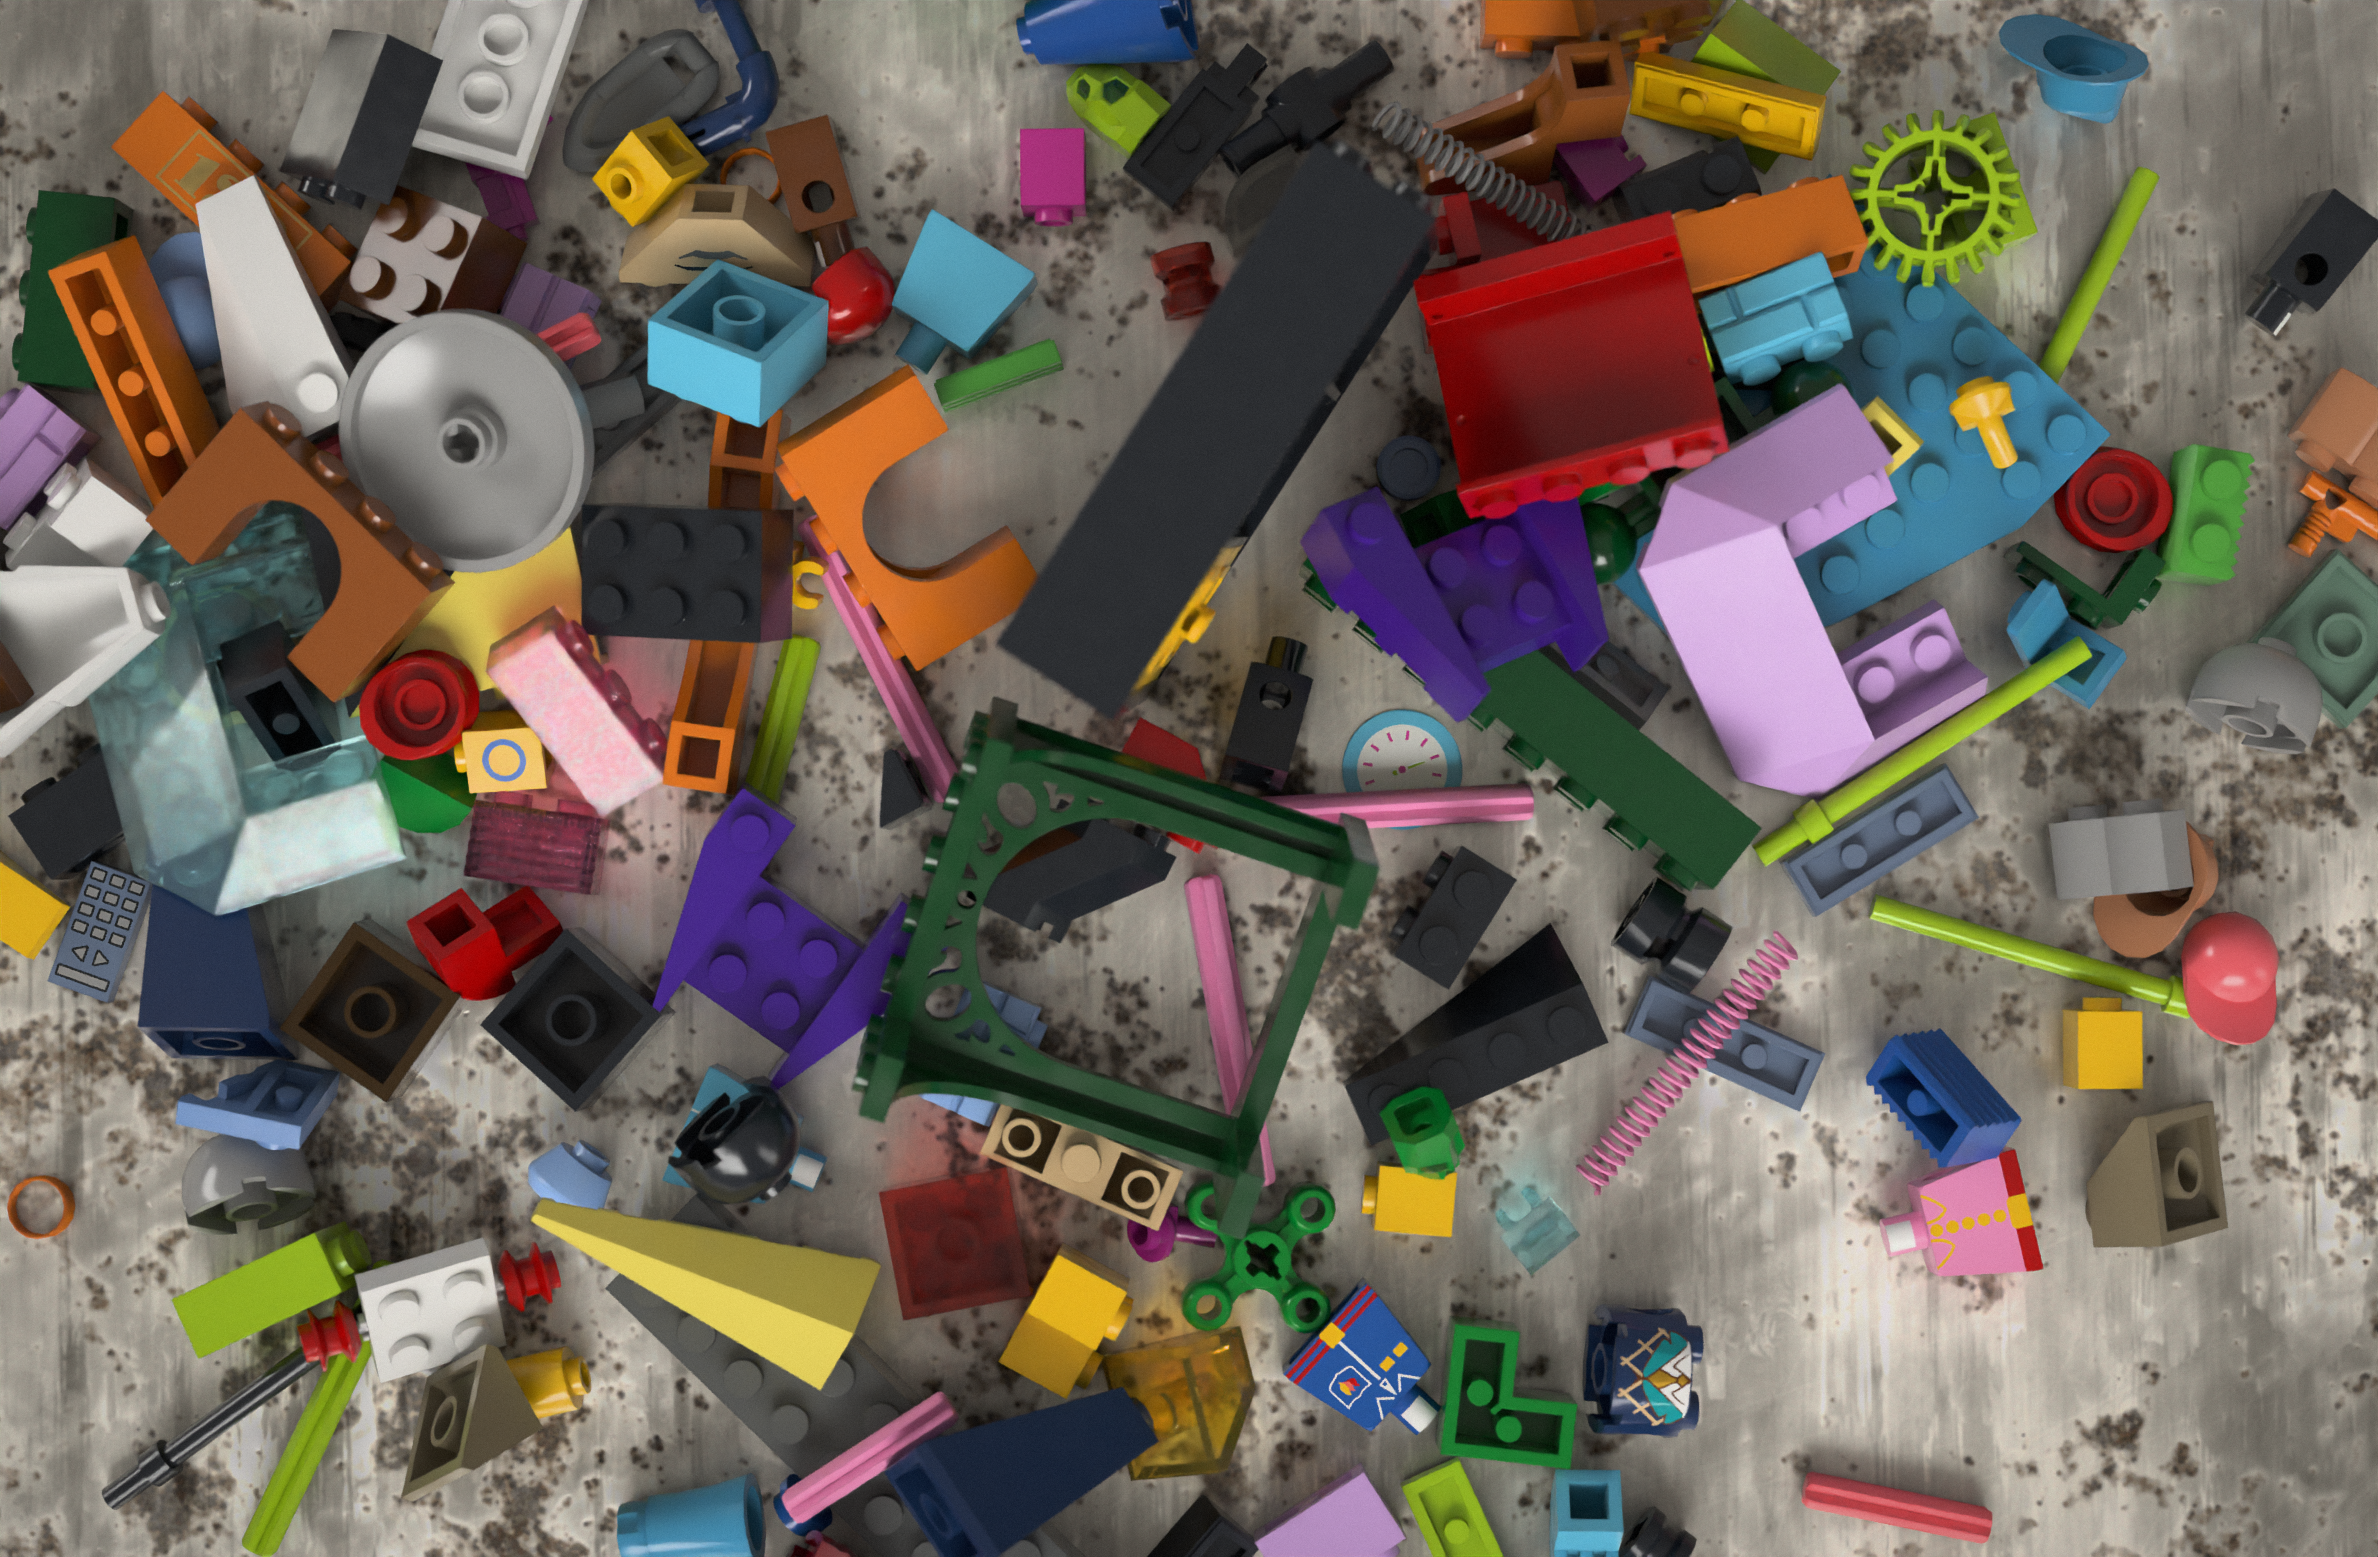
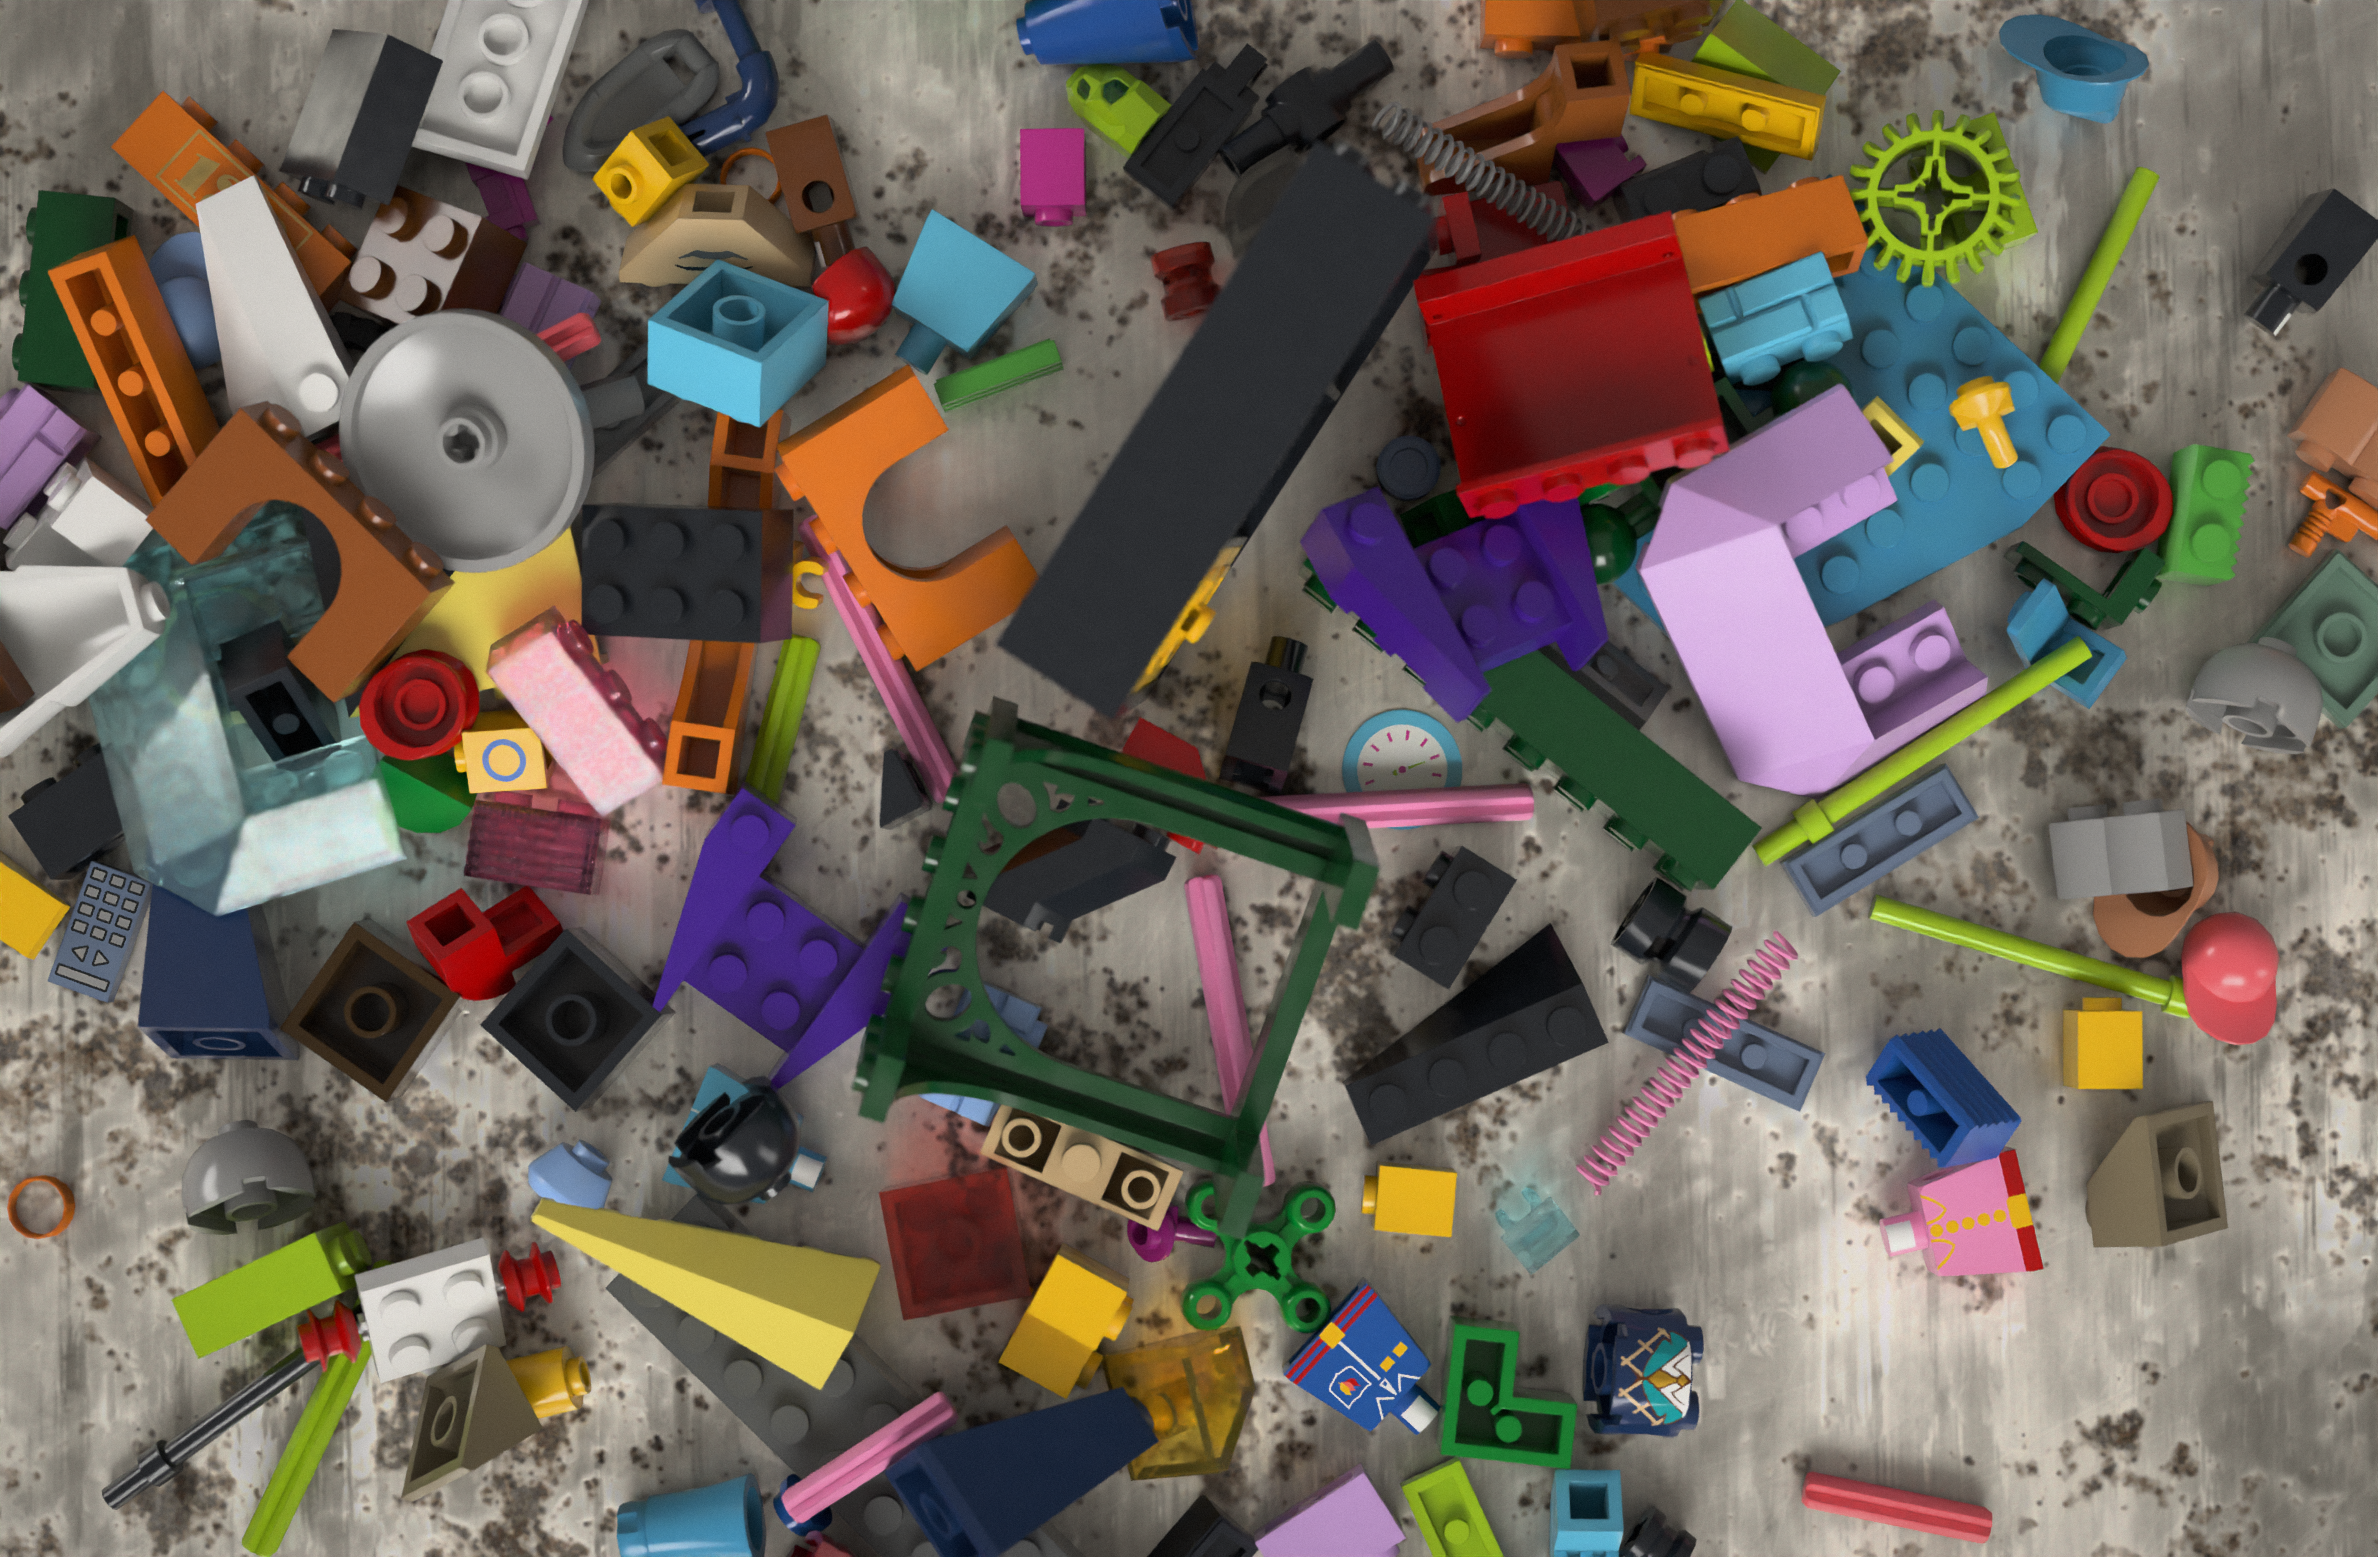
(270, 1105): medium blue wing -> none
(1424, 1133): green rock -> none

